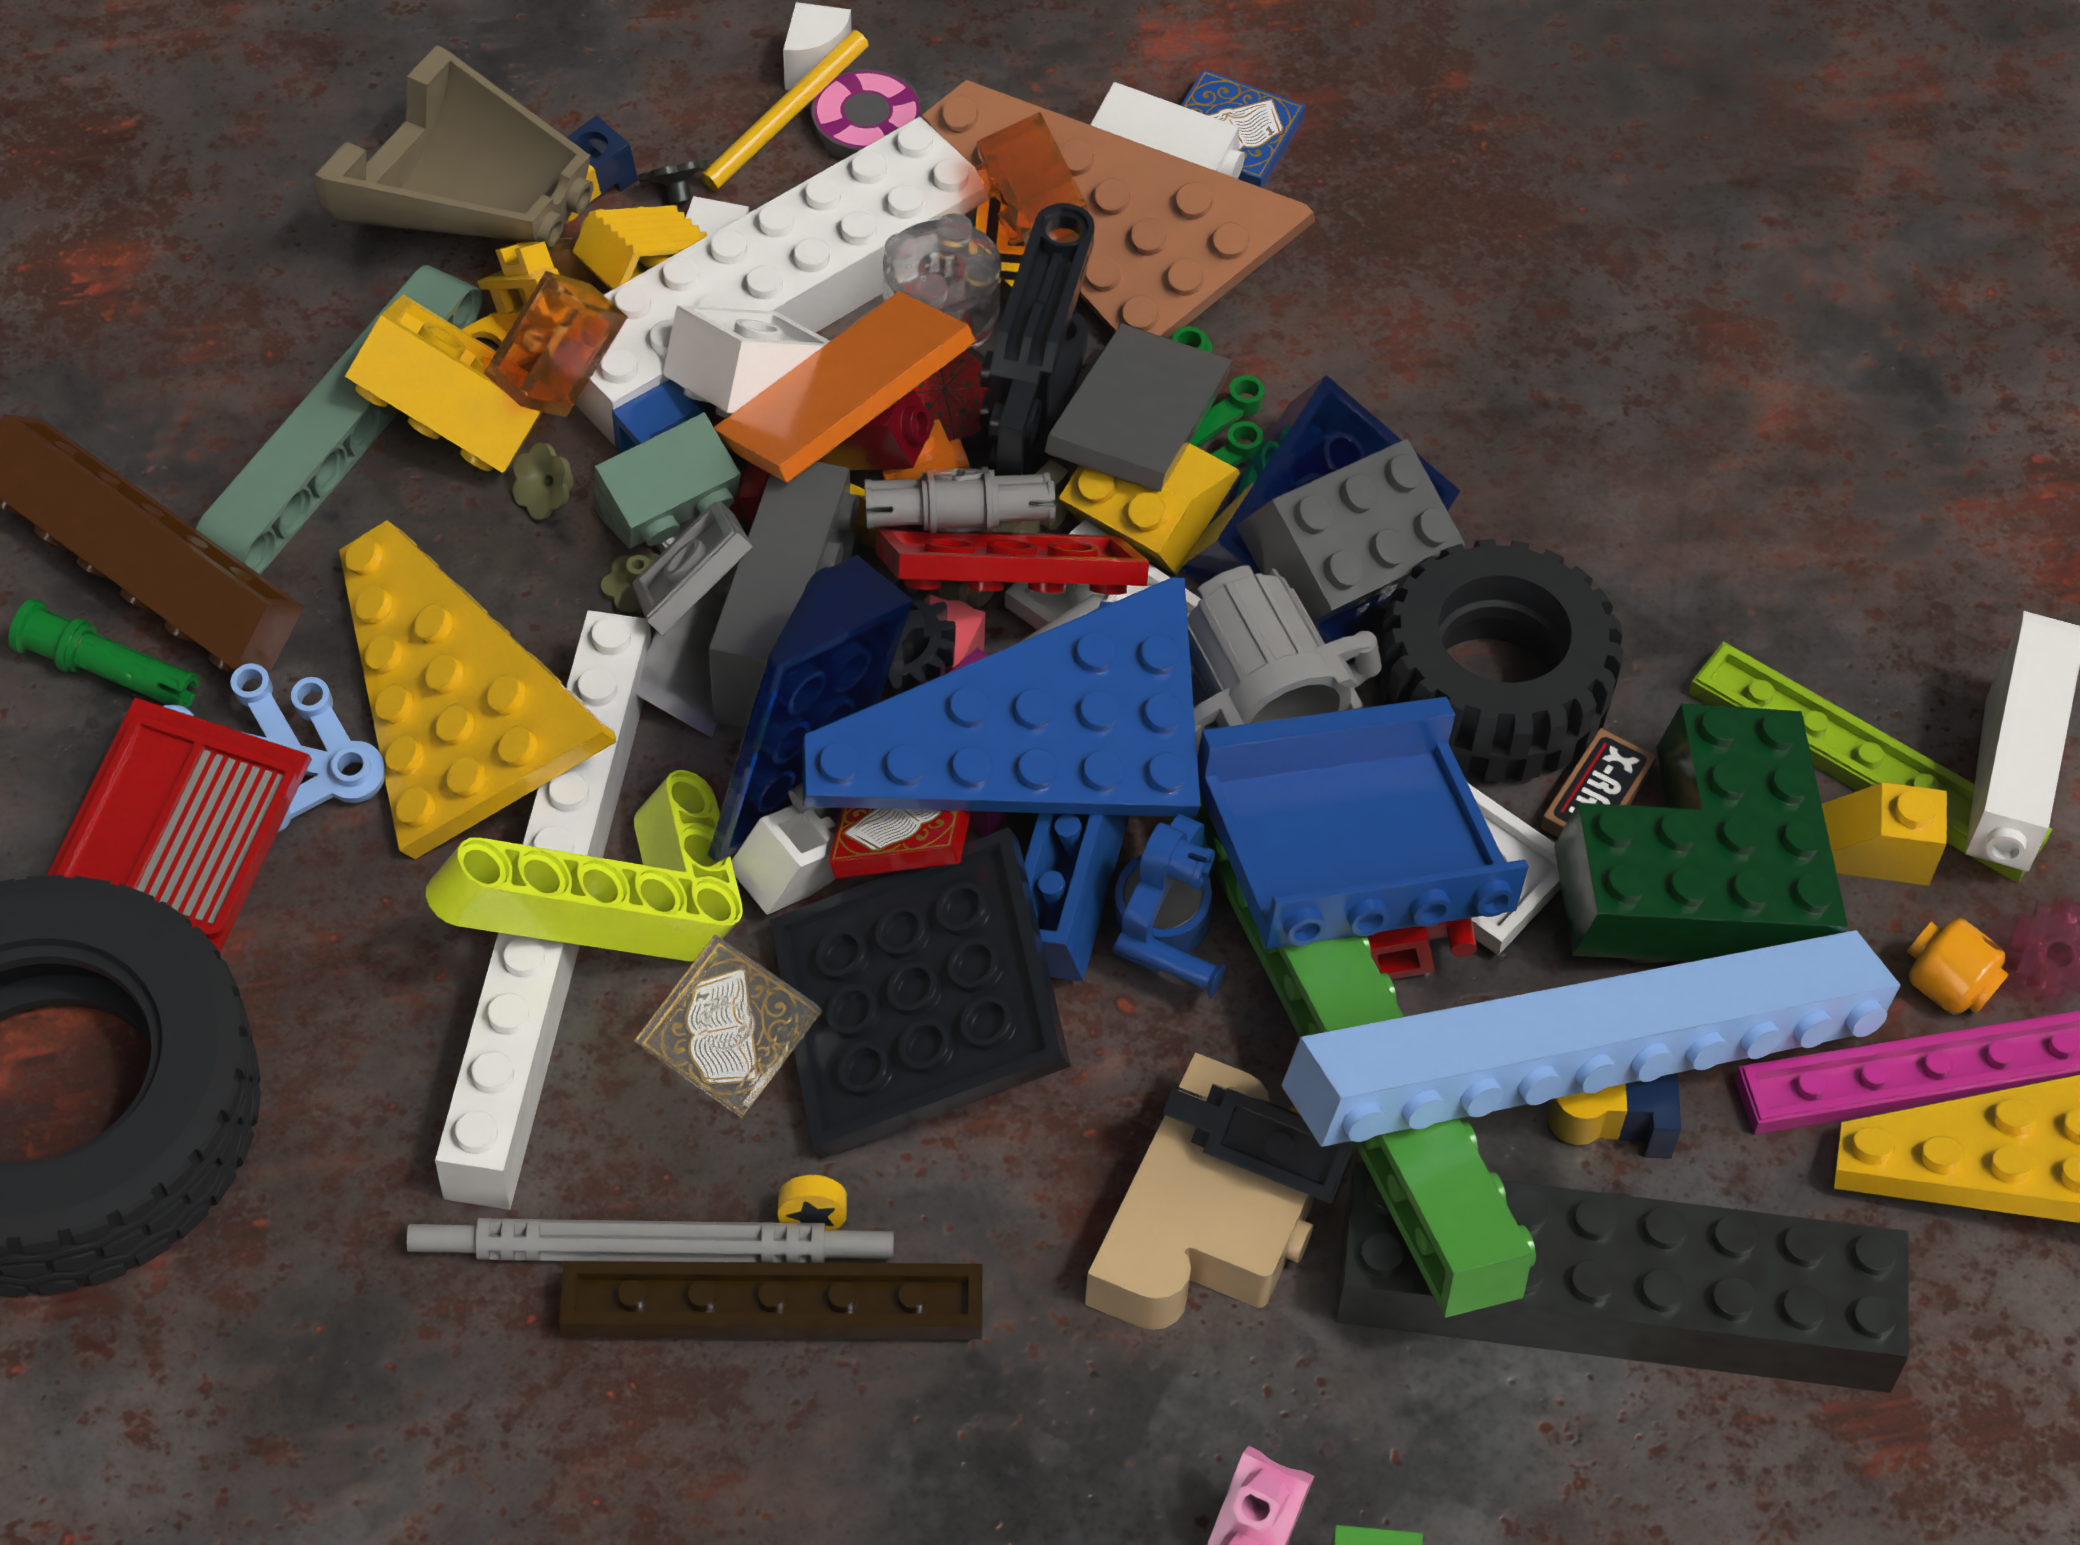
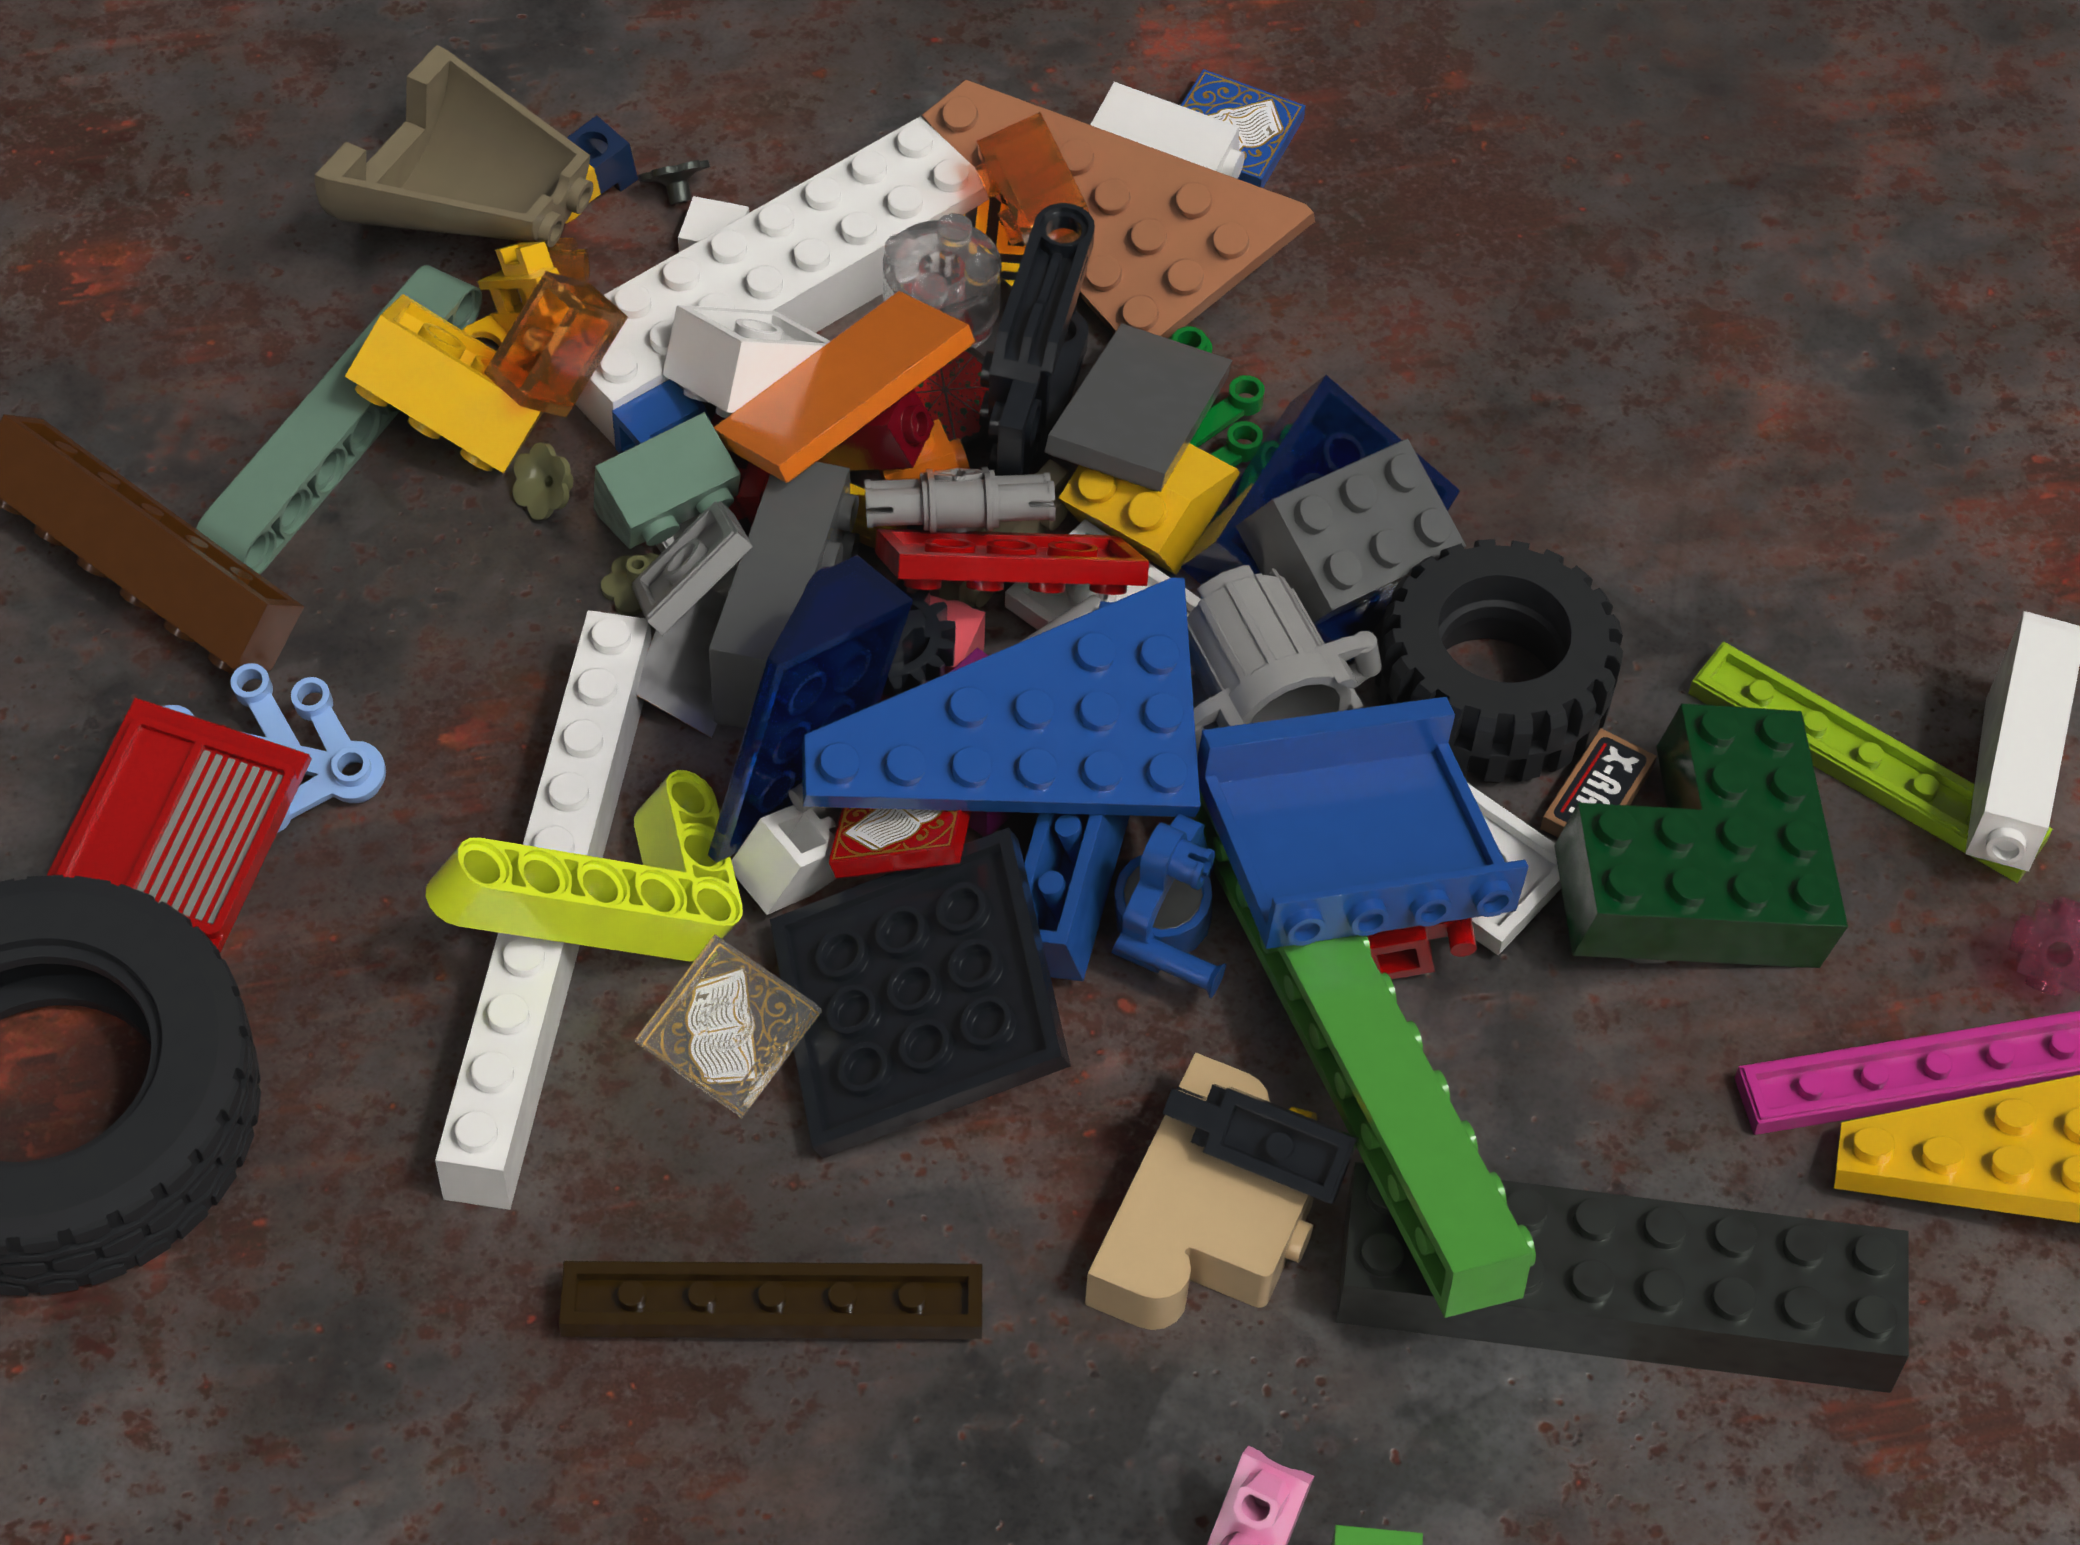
(78, 647): green pin -> none
(453, 696): yellow wing -> none
(632, 240): yellow brick -> none
(649, 1241): light grey axle -> none
(784, 110): yellow piece -> none
(811, 37): white brick -> none
(813, 1201): yellow tile -> none
(862, 109): tile -> none
(1585, 1037): light blue brick -> none
(1622, 1112): leg -> none
(1888, 832): yellow slope -> none
(1956, 966): light orange head -> none

